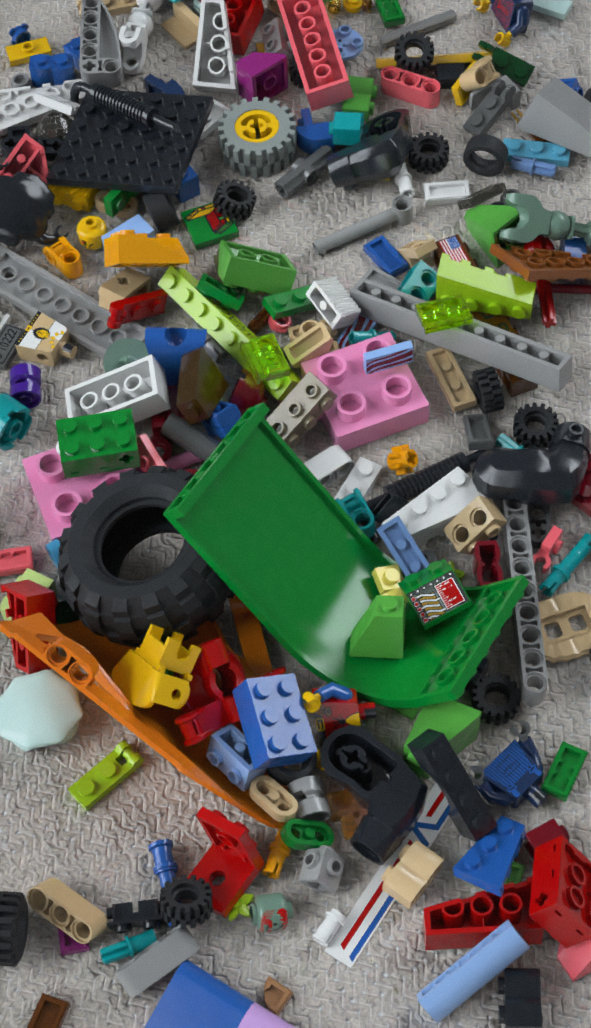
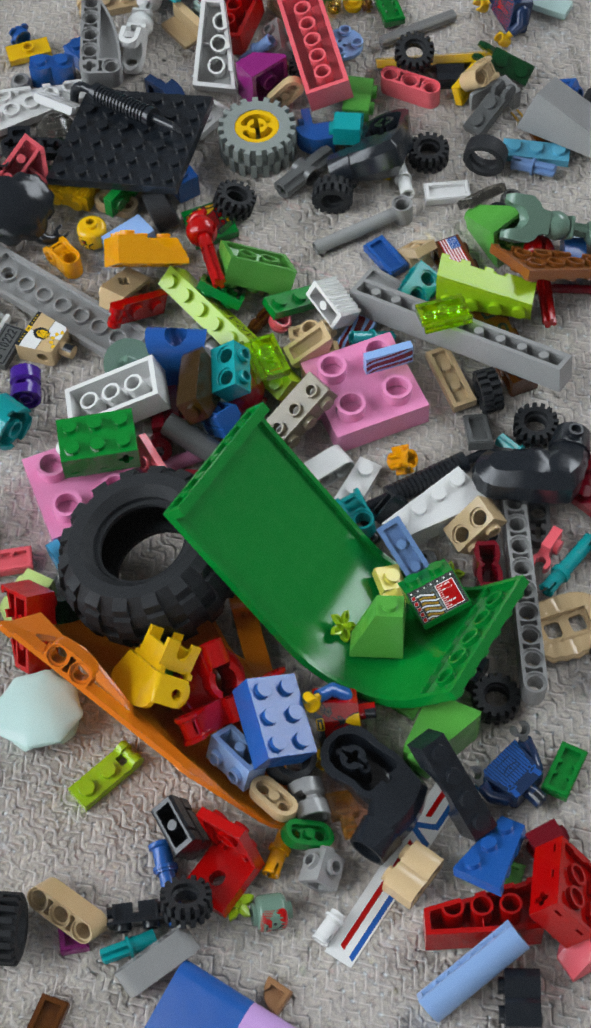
(181, 827): none -> black brick
(202, 233): none -> red piece
(230, 371): none -> teal brick
(262, 46): none -> medium blue axle
(287, 90): none -> tan plate
(332, 194): none -> black tyre
(342, 626): none -> lime plant

